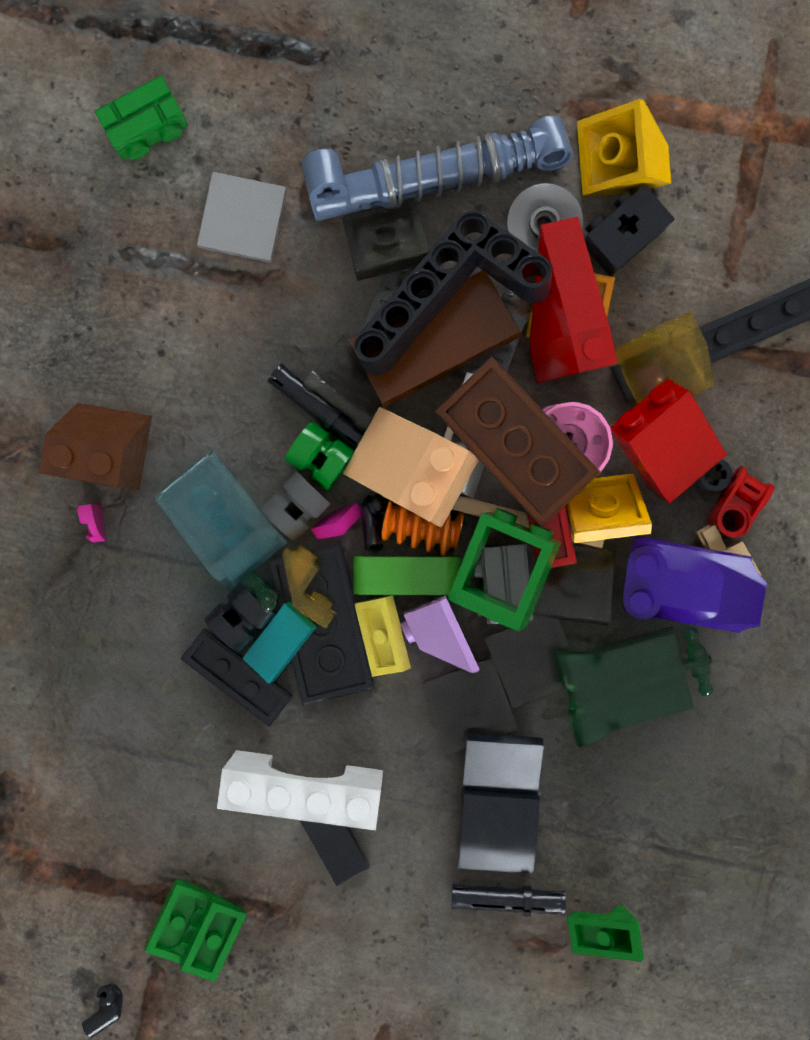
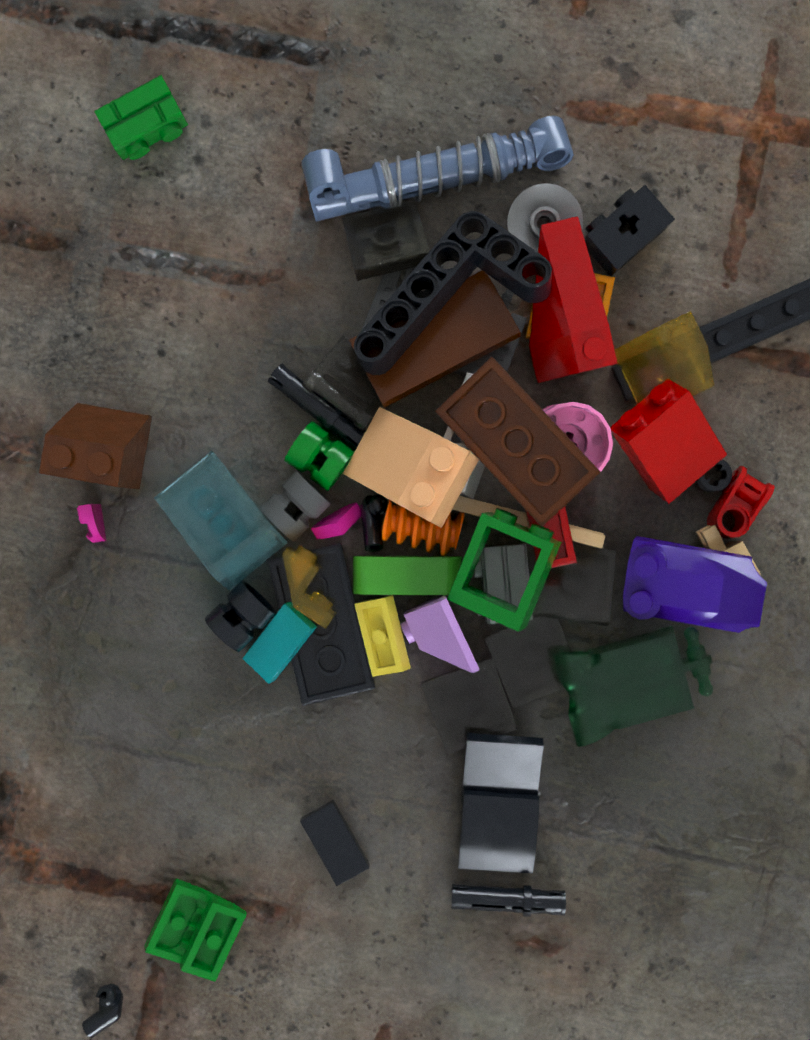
(235, 677): black tile -> none
(242, 217): light grey tile -> none
(256, 788): white arch -> none
(262, 590): clear green bar -> none
(606, 935): green slope -> none
(608, 510): yellow plate -> none
(622, 151): yellow slope -> none

